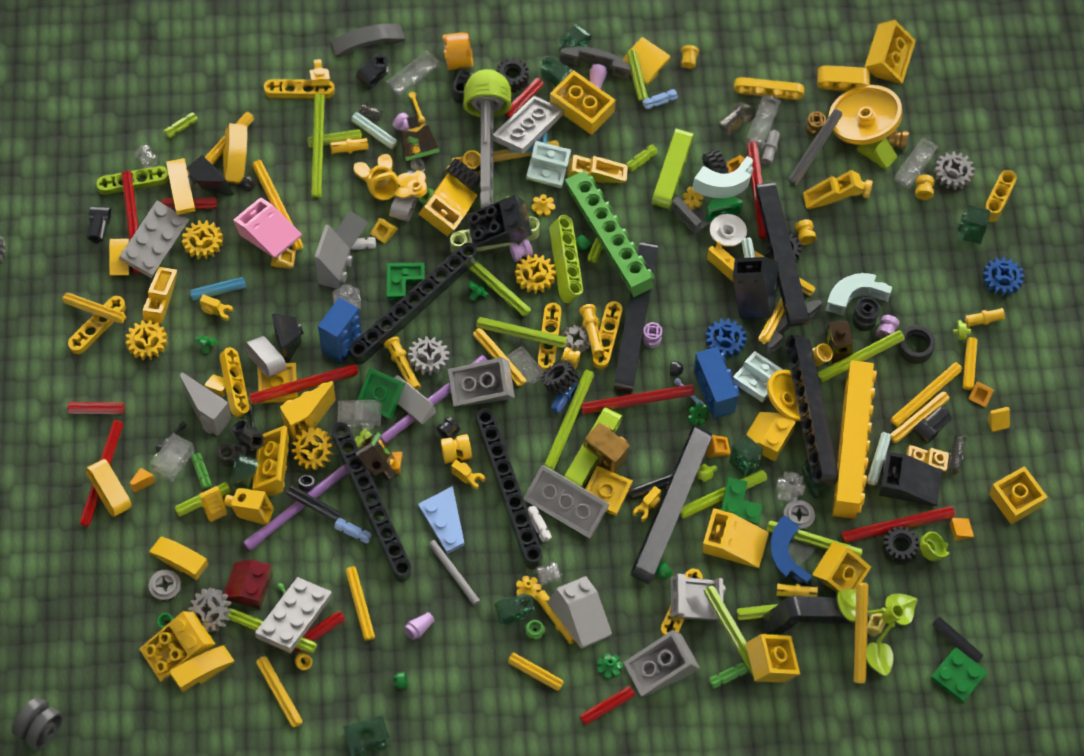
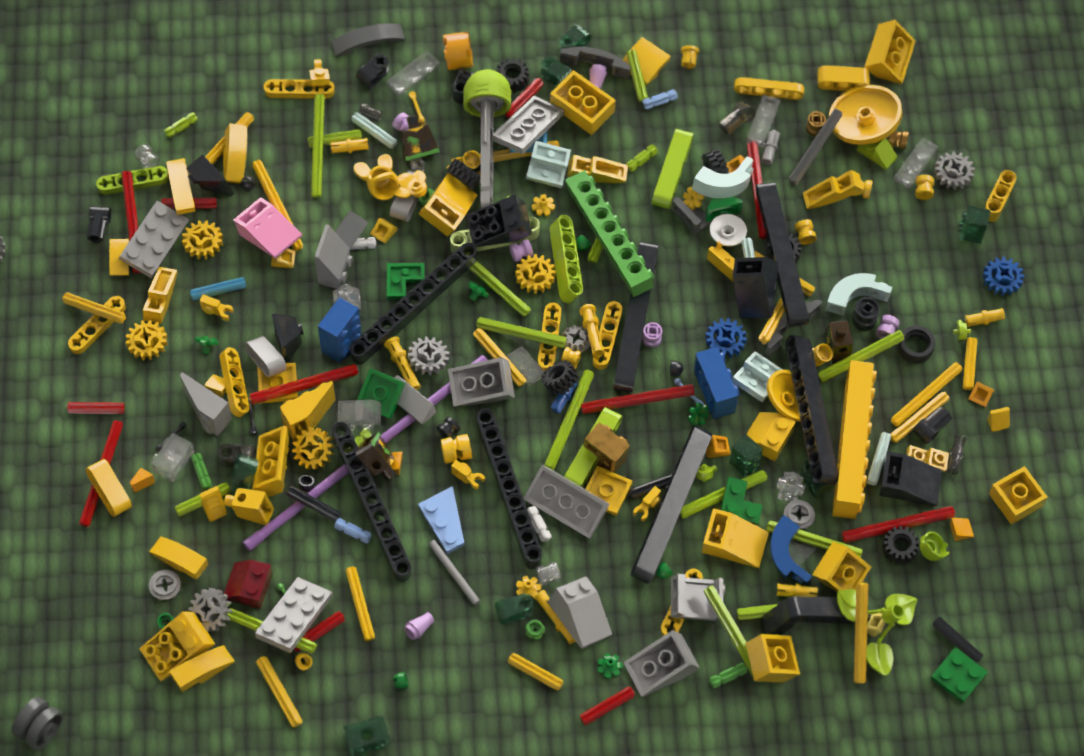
(247, 435): black piece -> none

